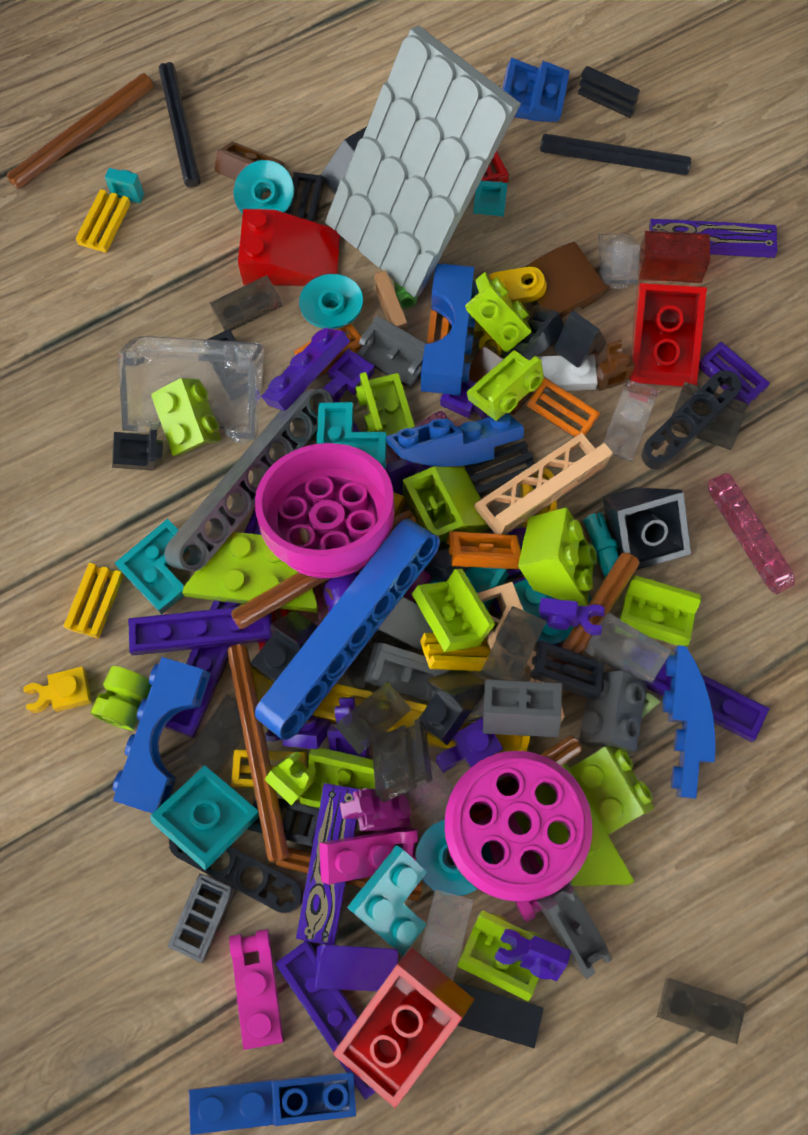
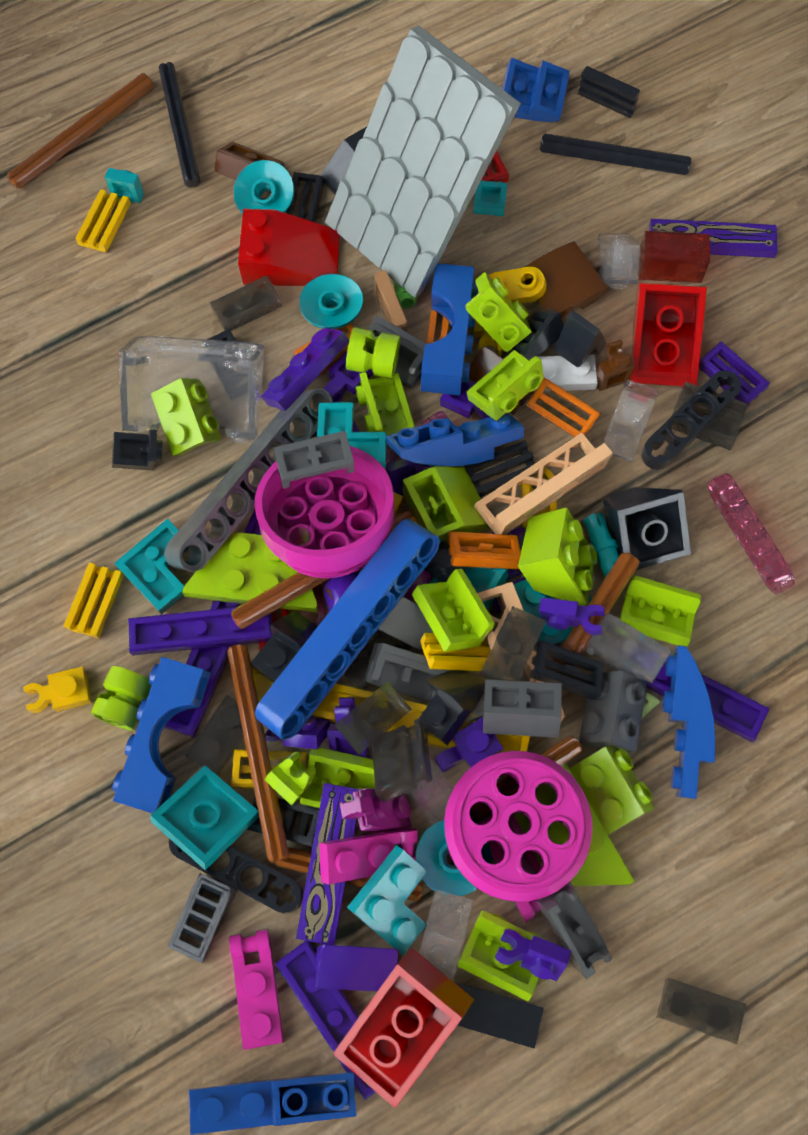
(314, 457): none -> dark grey hinge
(384, 349): none -> lime wheel

